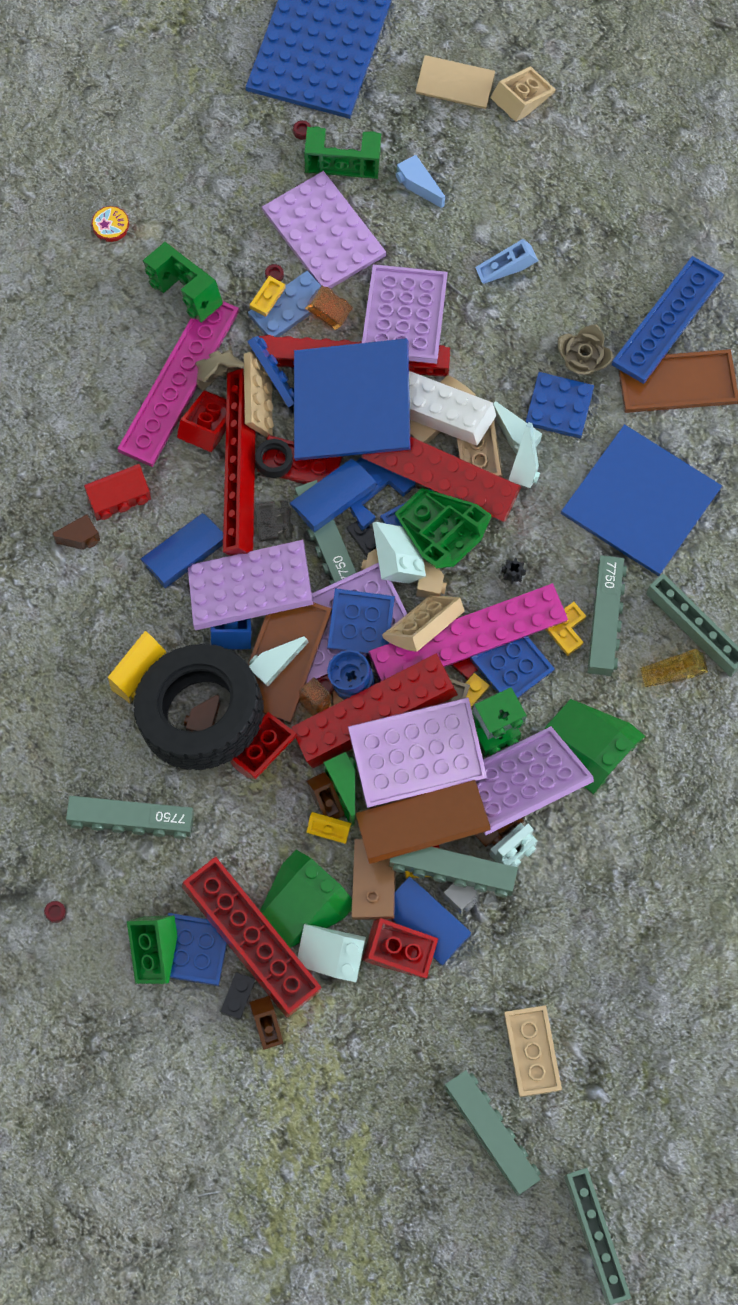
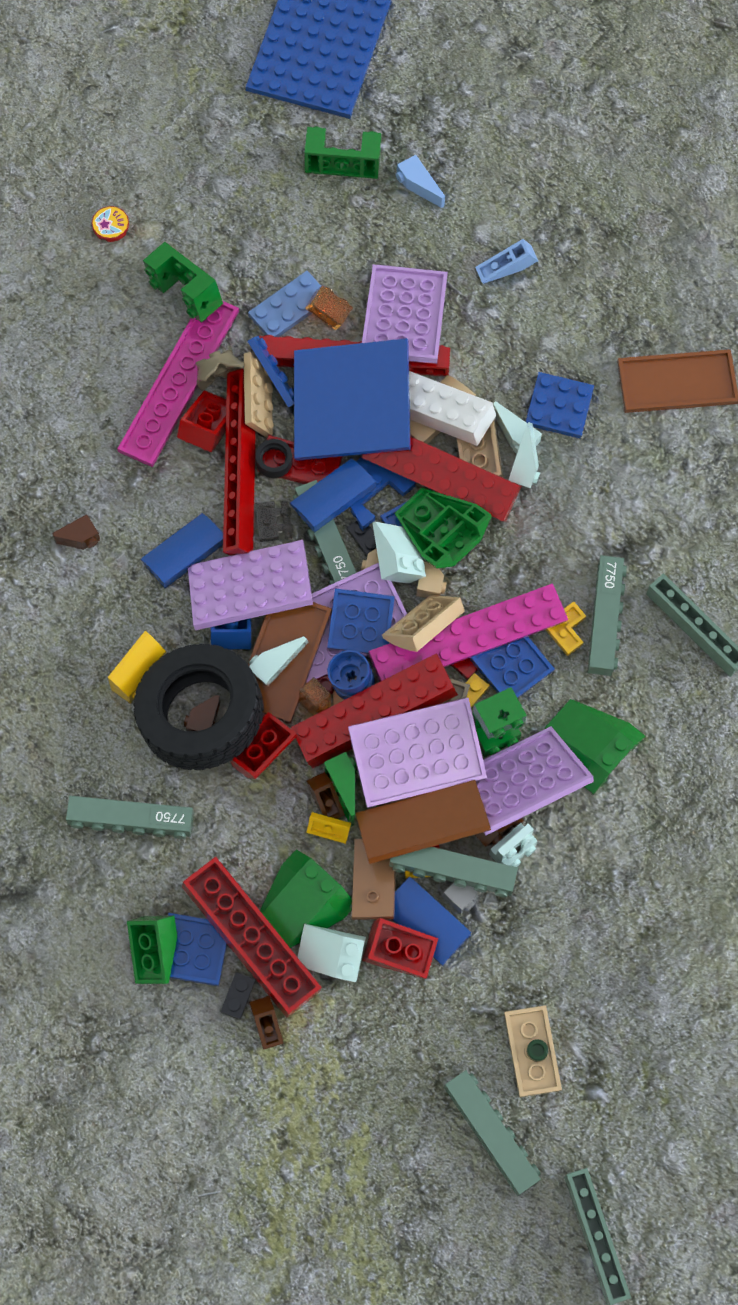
(55, 912): dark red tile -> none
(117, 492): red slope -> none
(267, 296): yellow plate -> none
(274, 271): dark red tile -> none
(300, 129): dark red tile -> none
(323, 231): lavender plate -> none
(455, 82): tan slope -> none
(513, 576): black gear -> none
(522, 93): tan slope -> none
(537, 1050): none -> dark green tile
(590, 341): dark tan brick -> none
(641, 500): blue tile -> none
(667, 319): blue plate -> none
(675, 668): clear yellow slope -> none

